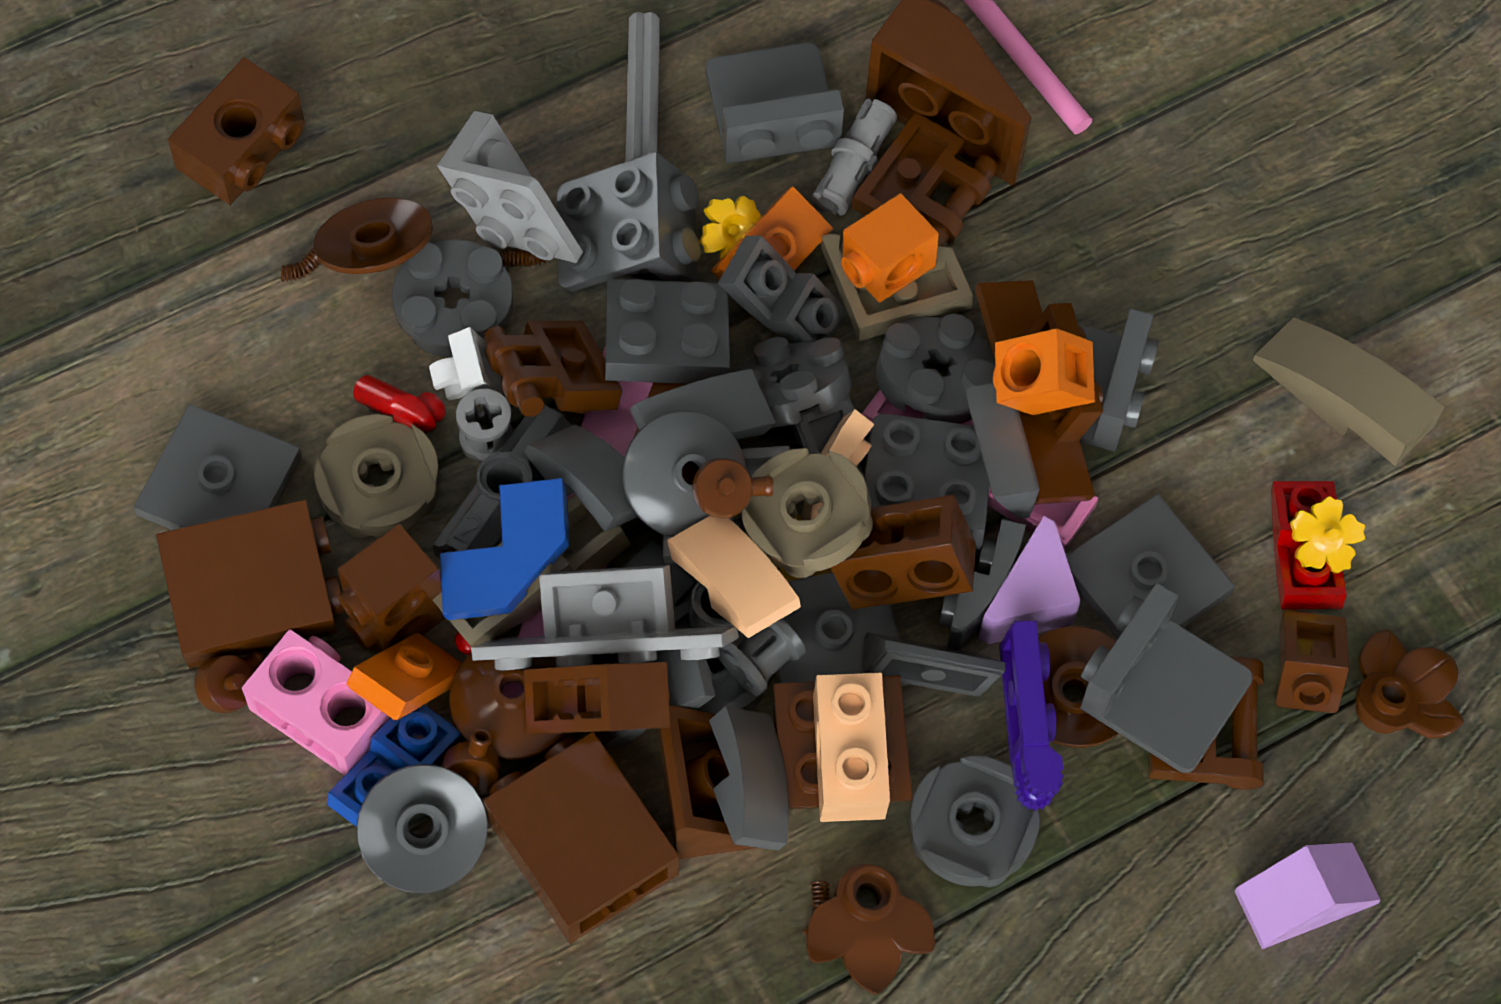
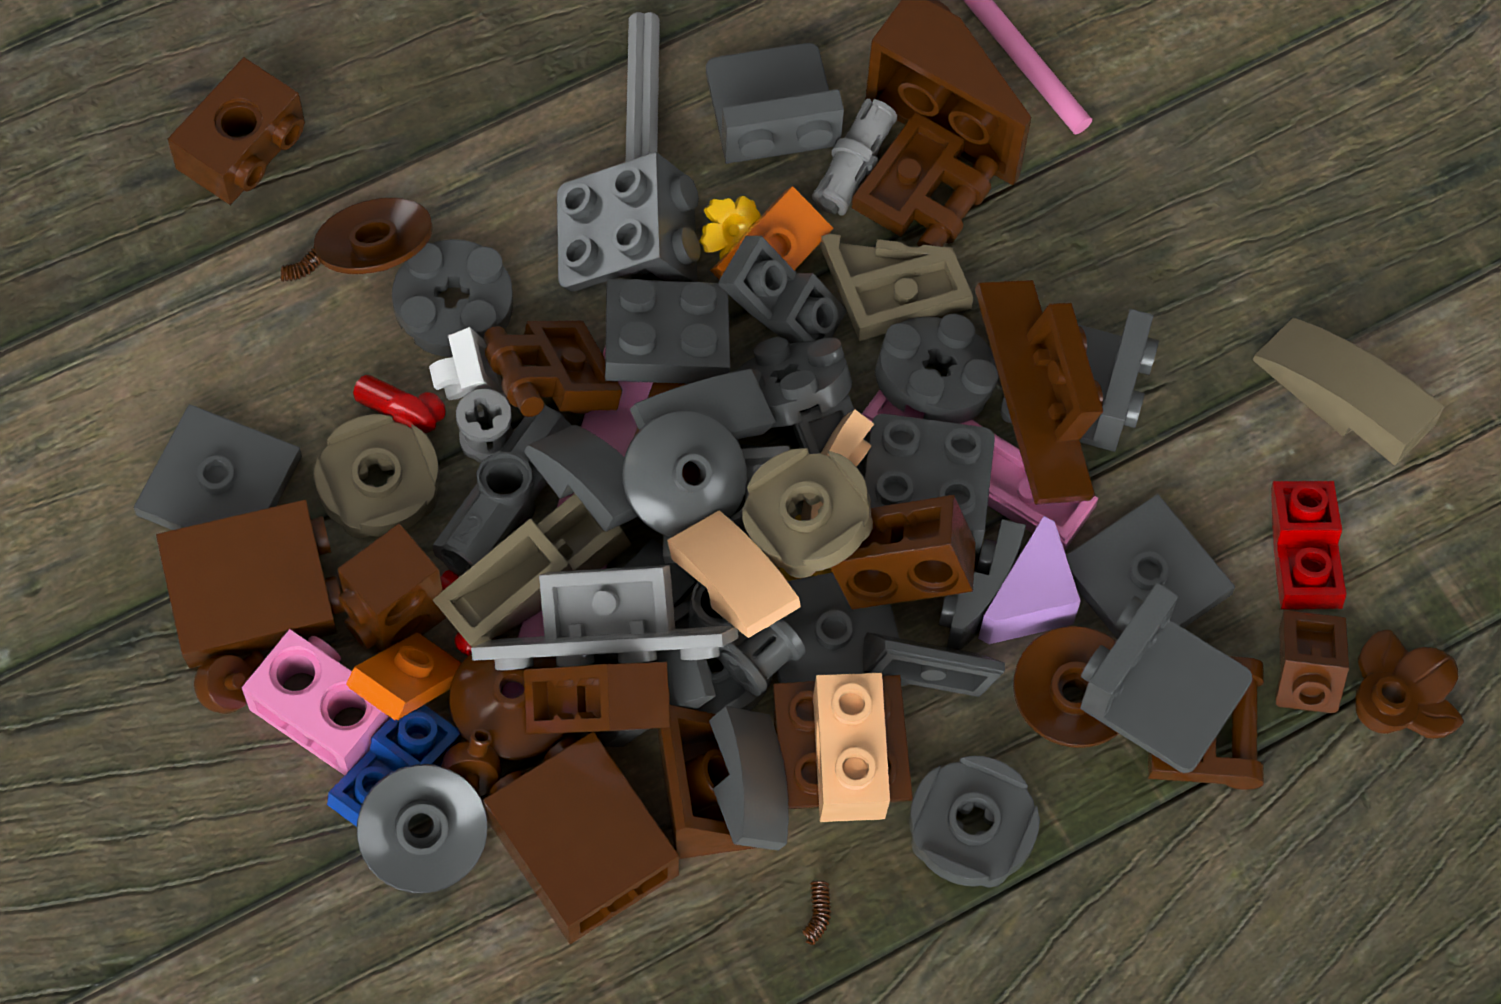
(497, 577): blue tile -> none
(502, 193): light grey bracket -> none
(516, 257): reddish brown leg -> none
(725, 487): reddish brown piece -> none
(869, 937): reddish brown plate -> none
(889, 248): orange brick -> none
(1003, 451): dark grey slope -> none
(1028, 717): dark purple hinge -> none
(1044, 372): orange brick -> none
(1306, 892): lavender slope -> none
(1326, 535): yellow plant -> none

